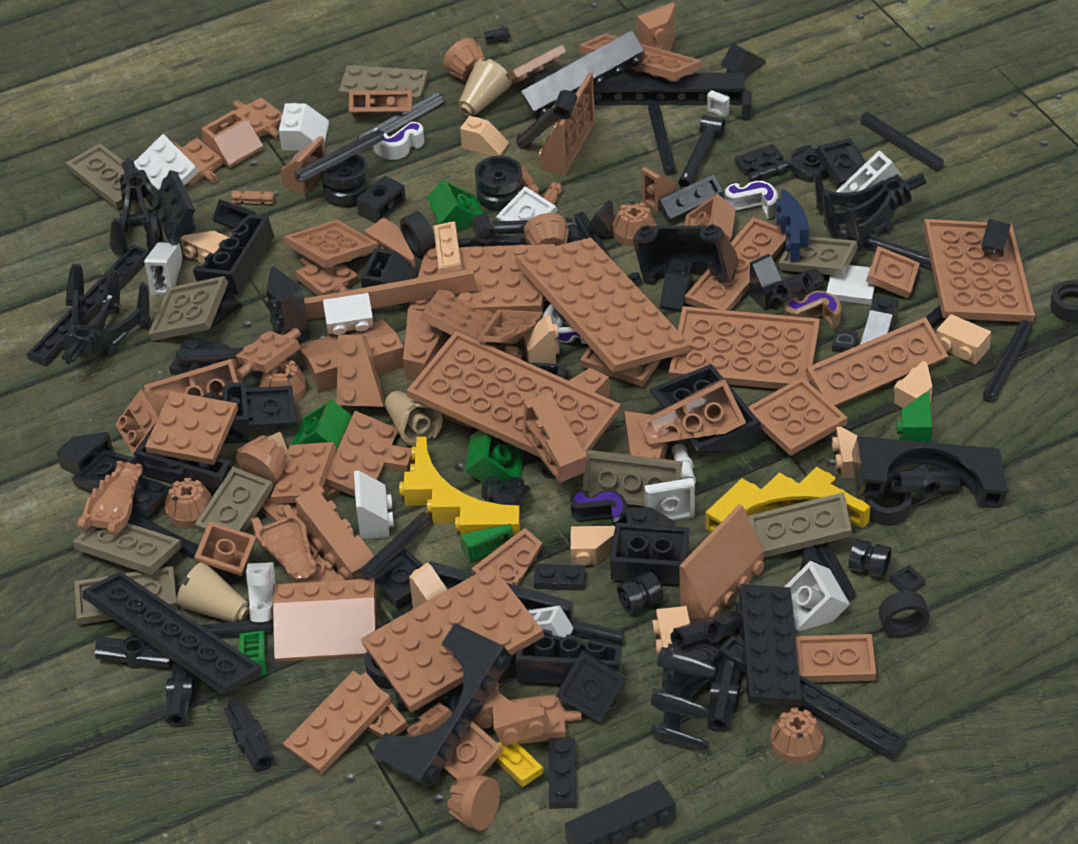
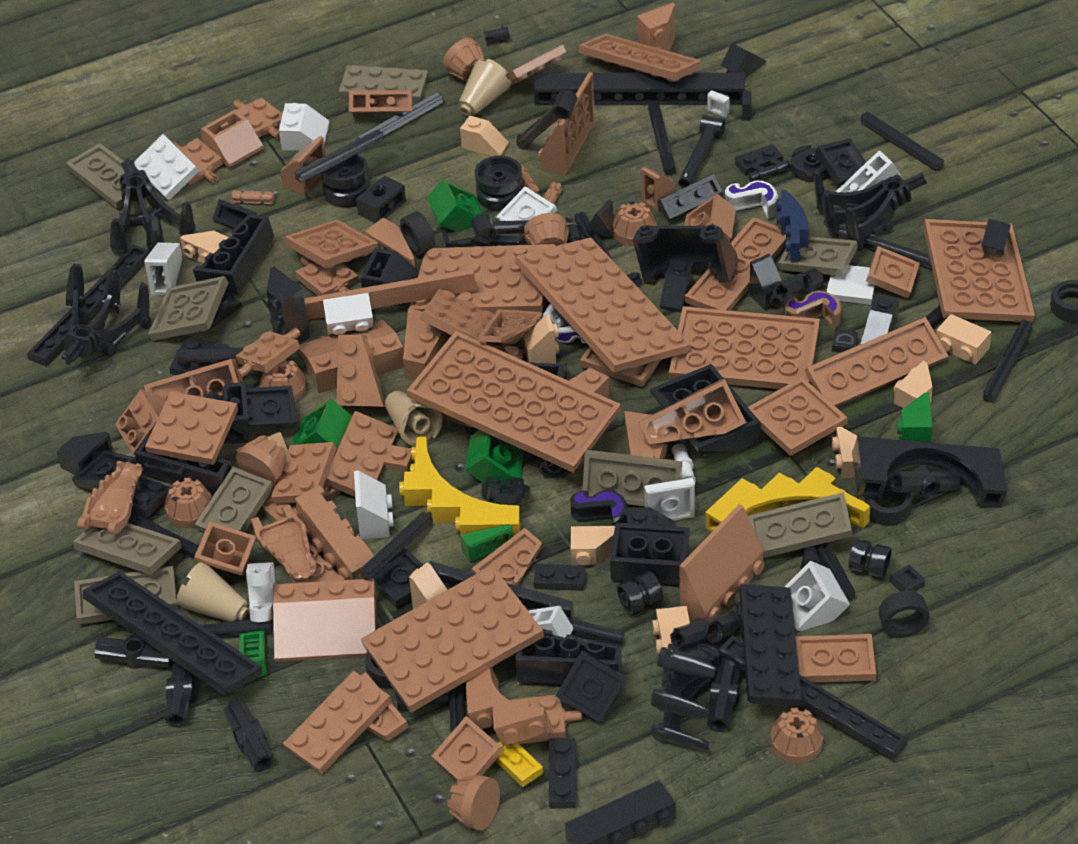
(173, 207): black plate -> none
(399, 144): white animal -> none
(425, 755): black arch -> none
(430, 720): nougat plate -> none
(447, 247): light nougat tile -> none
(552, 437): nougat wedge -> none
(603, 63): brick -> none

